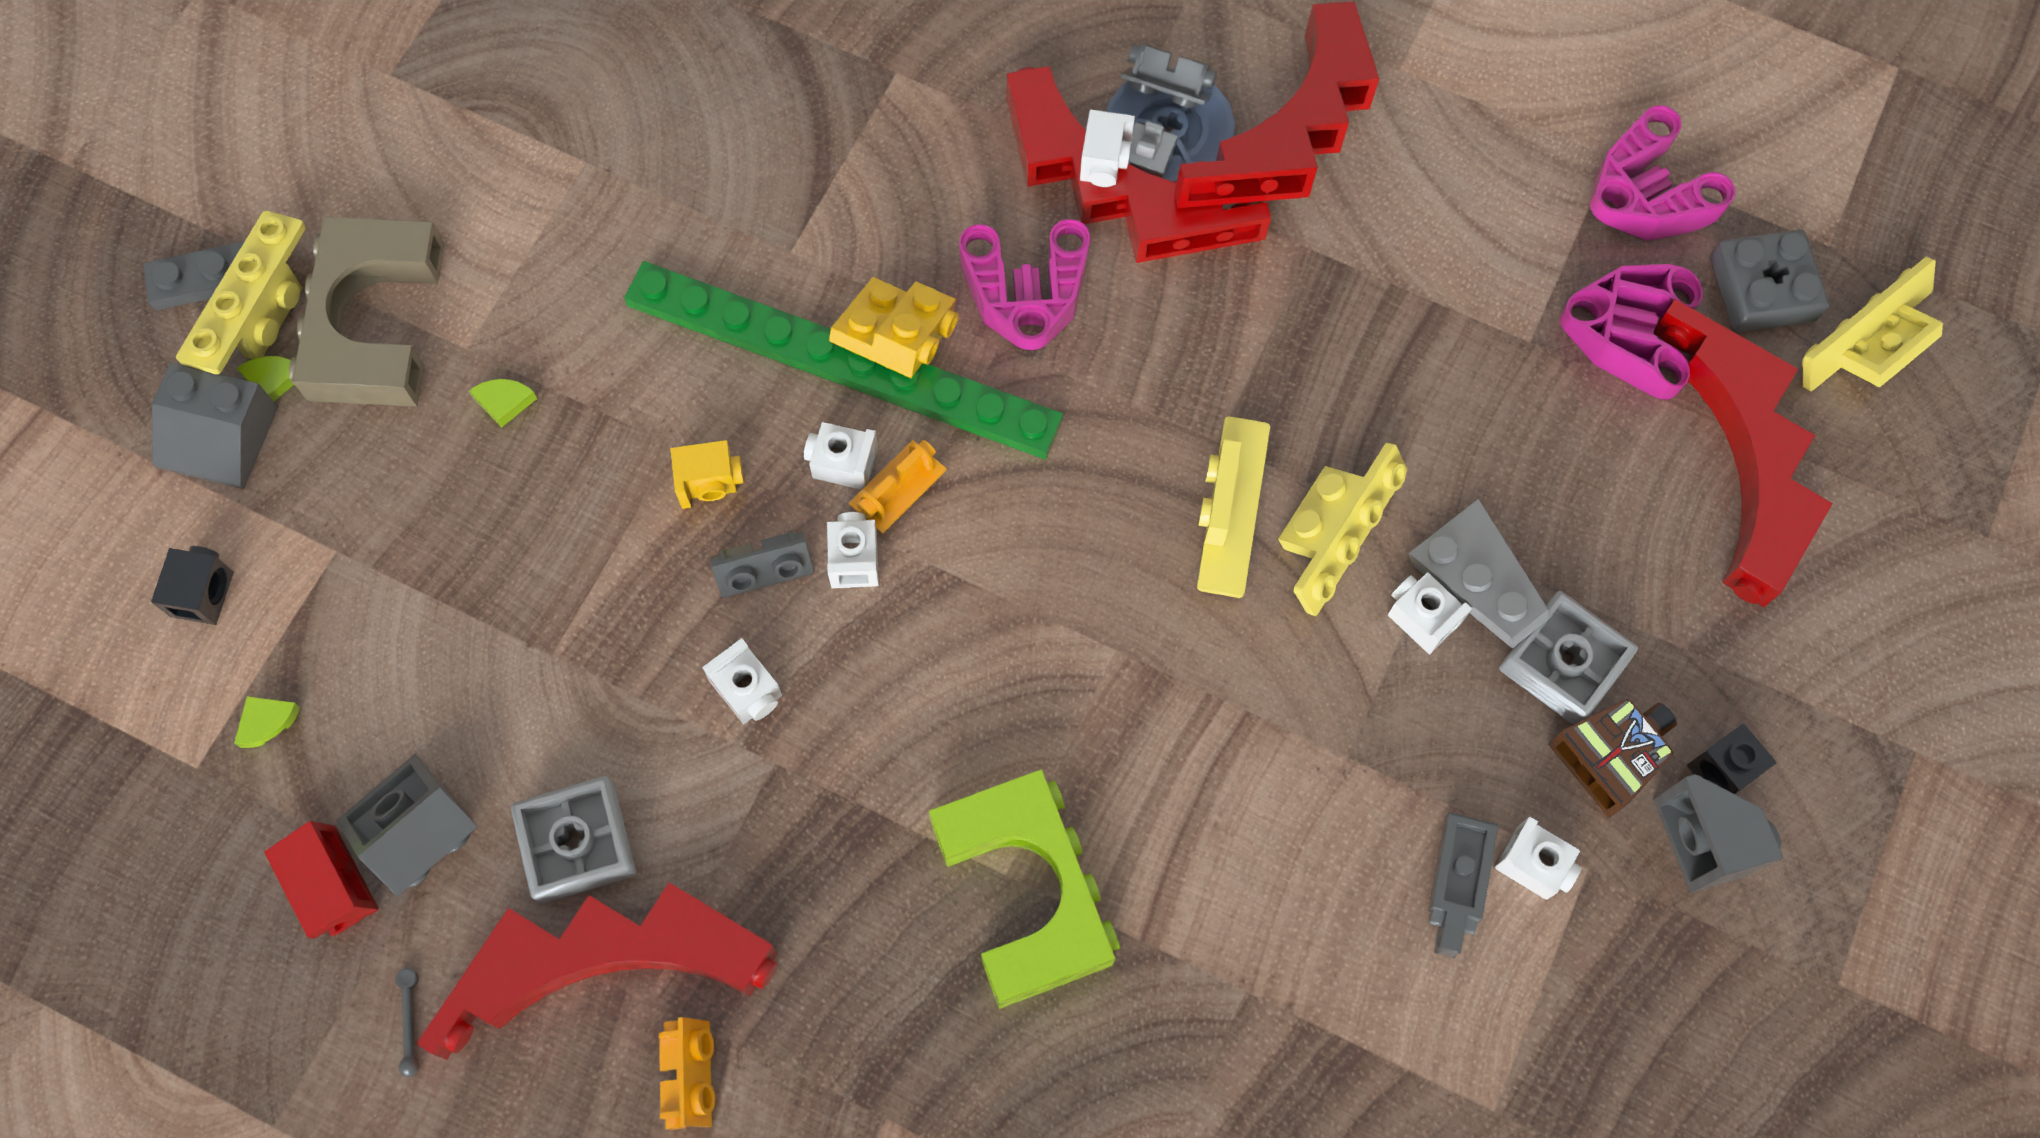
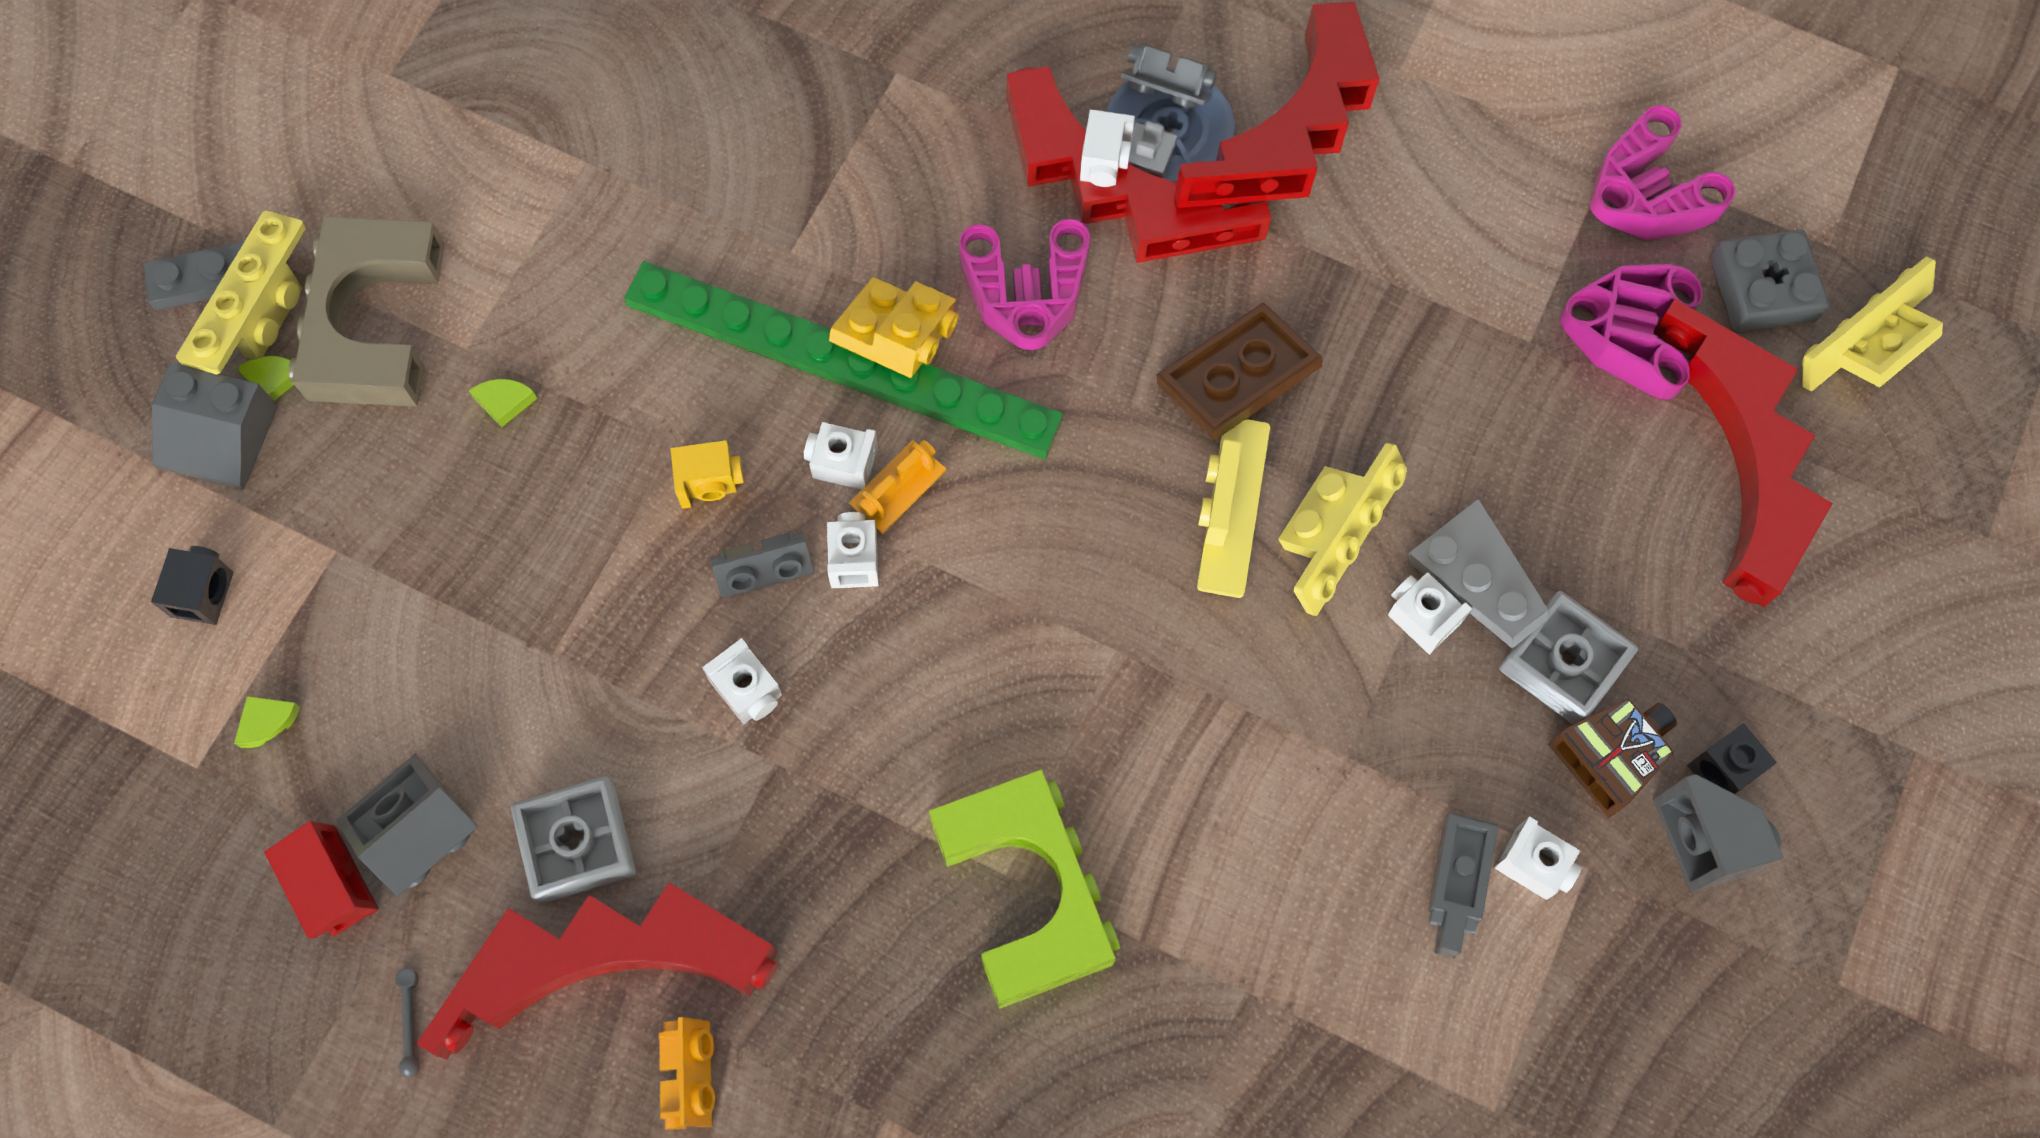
(1239, 371): none -> reddish brown tile

